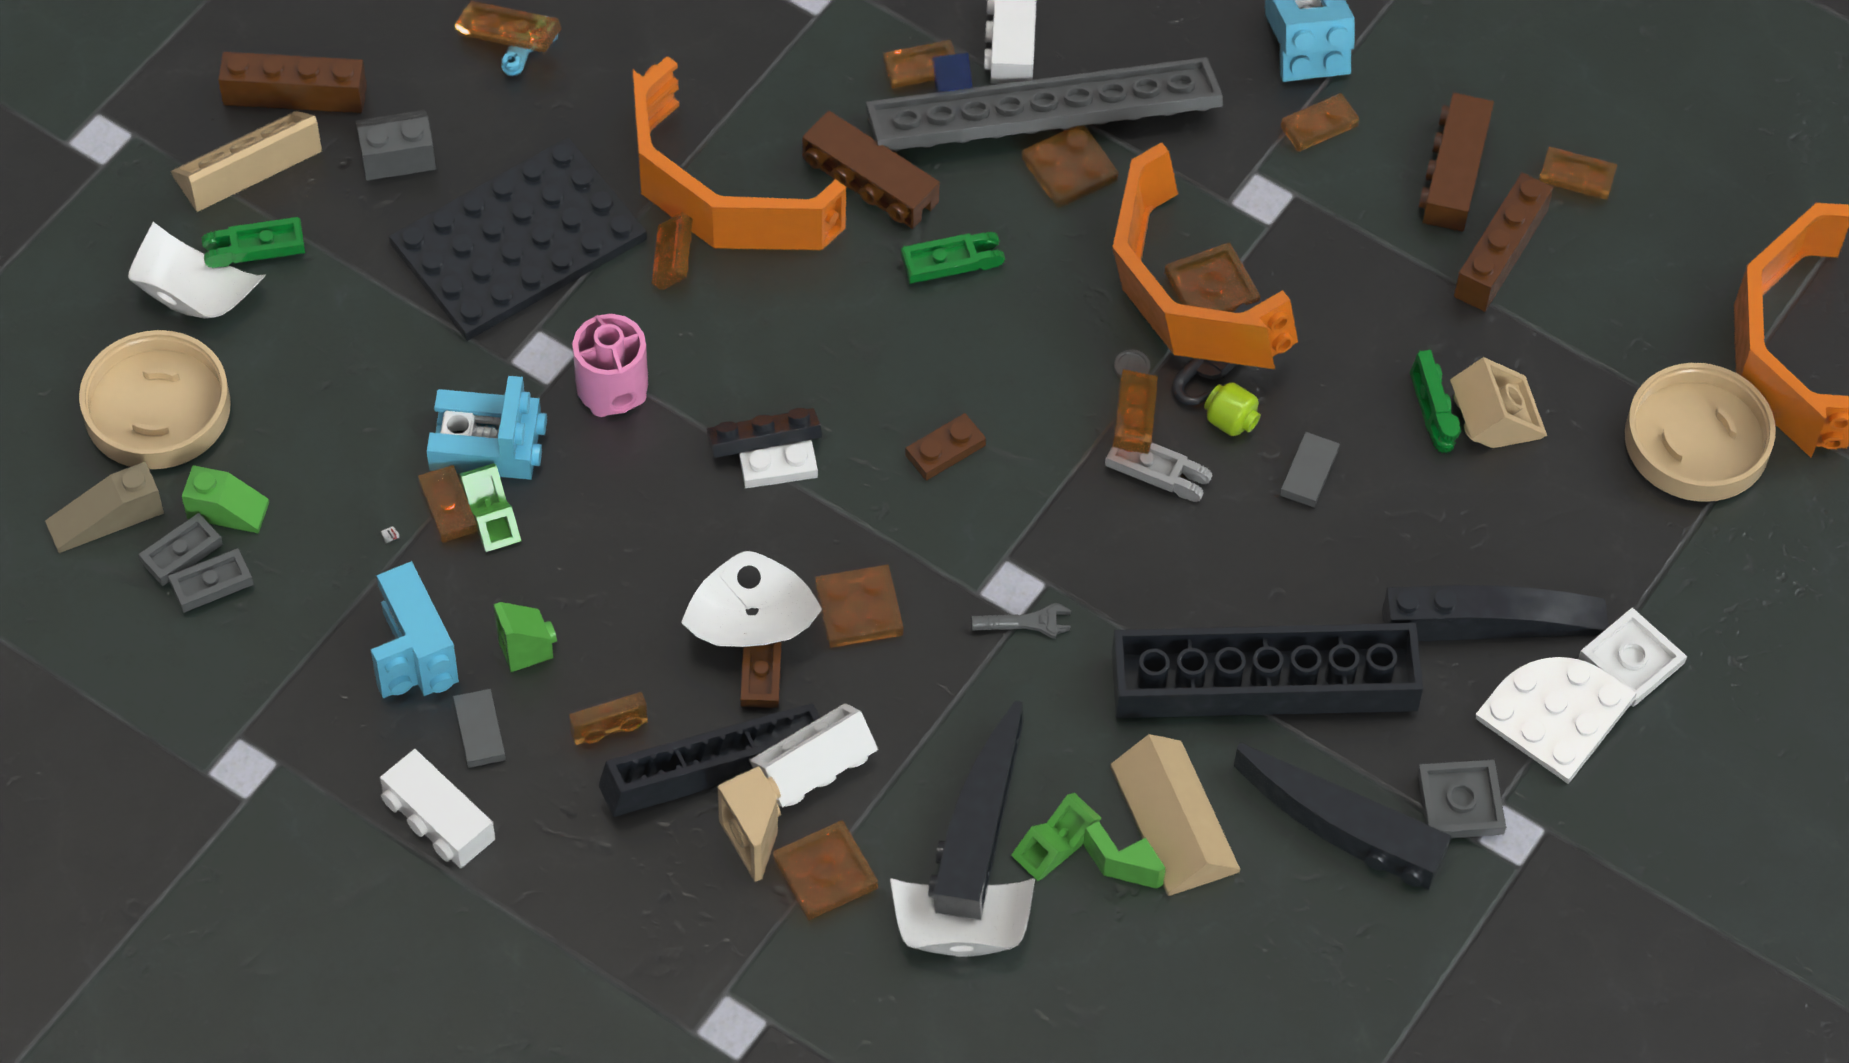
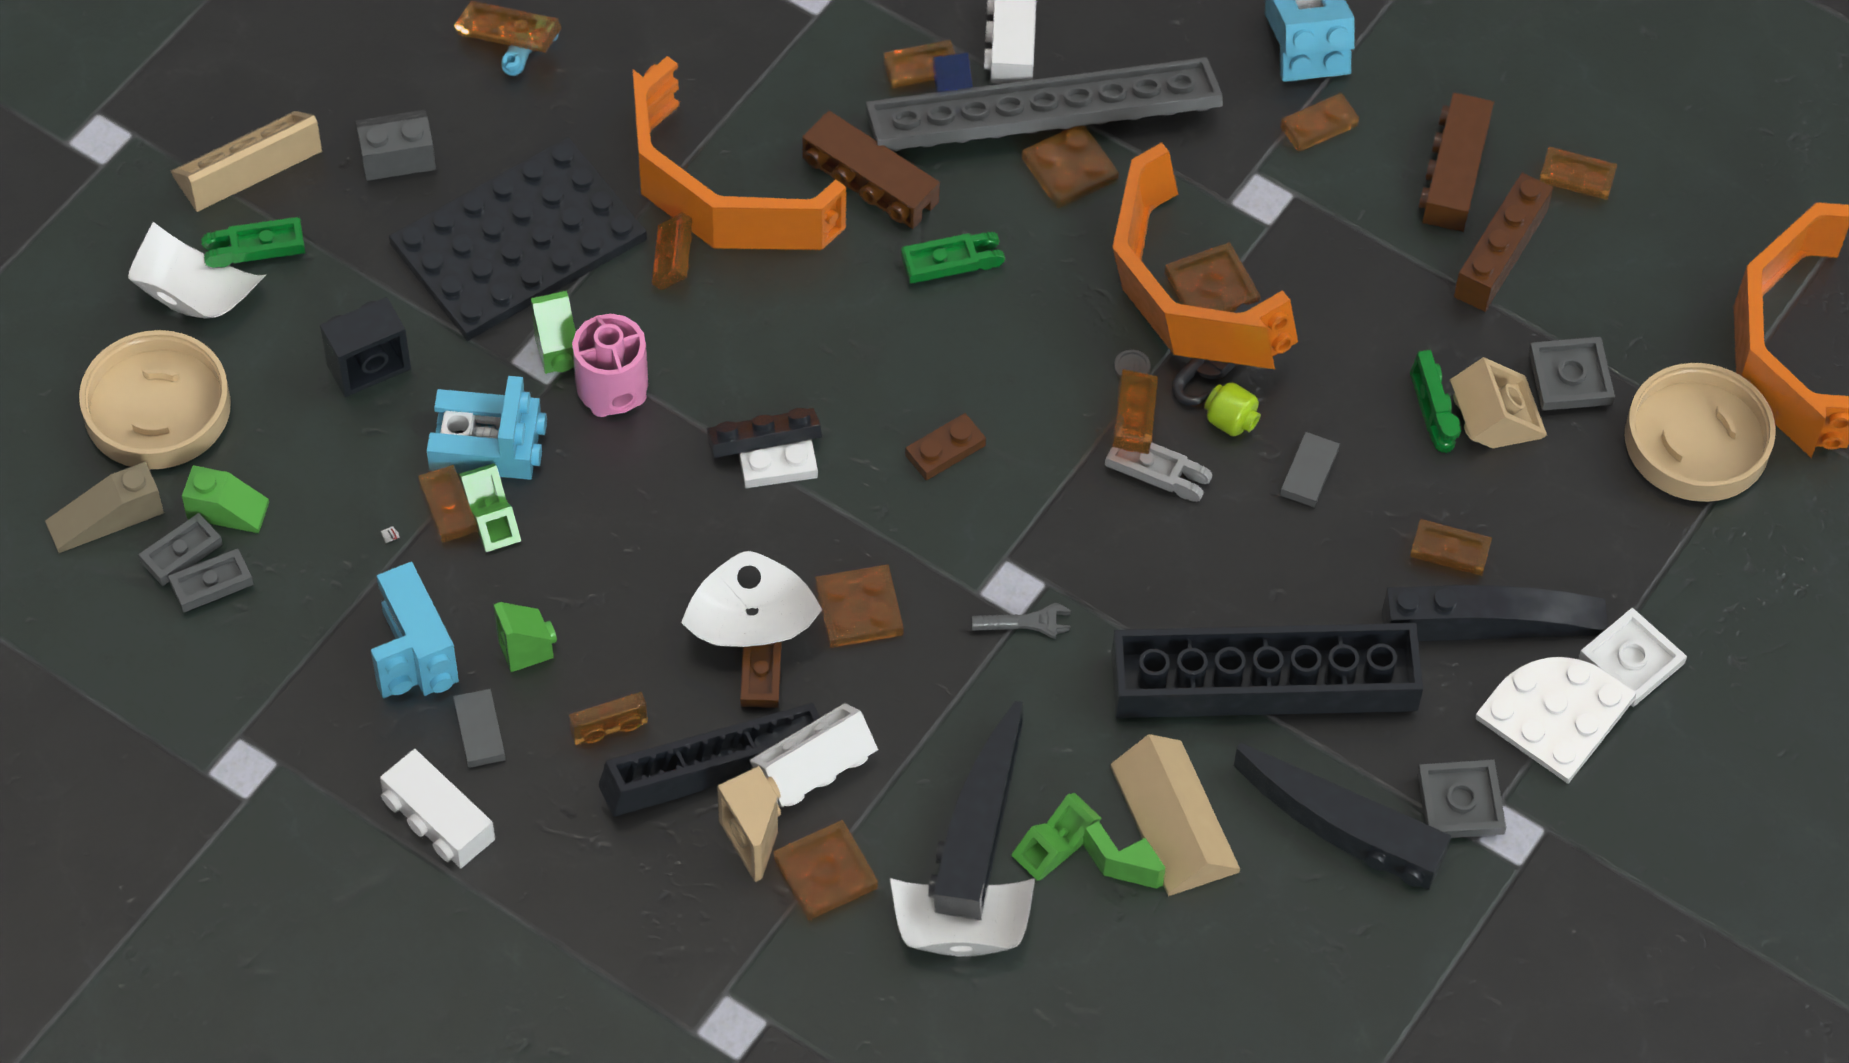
(292, 82): reddish brown brick -> none
(365, 346): none -> black brick
(554, 331): none -> bright green slope
(1451, 547): none -> clear orange plate
(1571, 373): none -> dark grey plate

